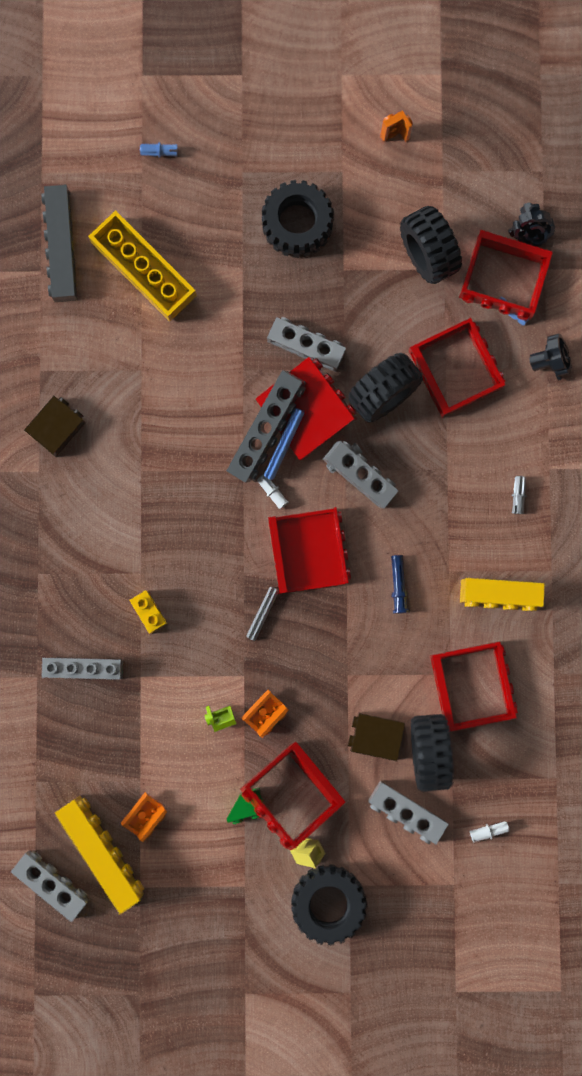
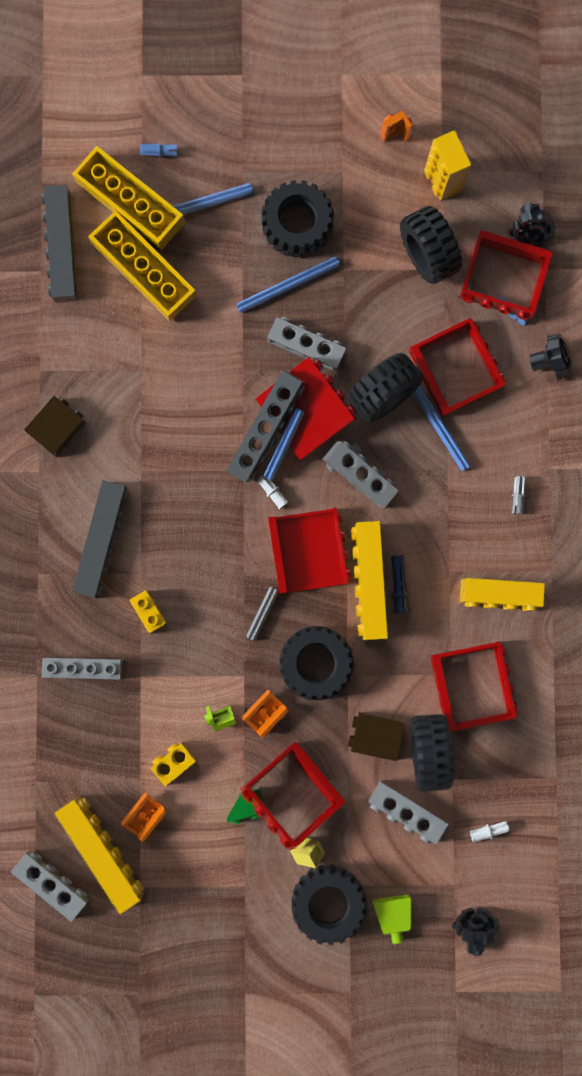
(100, 538): none -> dark grey brick
(129, 197): none -> yellow brick
(176, 767): none -> yellow brick
(215, 199): none -> medium blue axle
(288, 284): none -> medium blue axle
(316, 636): none -> black tyre
(370, 580): none -> yellow brick
(394, 915): none -> lime torso
(441, 429): none -> medium blue axle
(447, 165): none -> yellow brick
(476, 929): none -> black piece

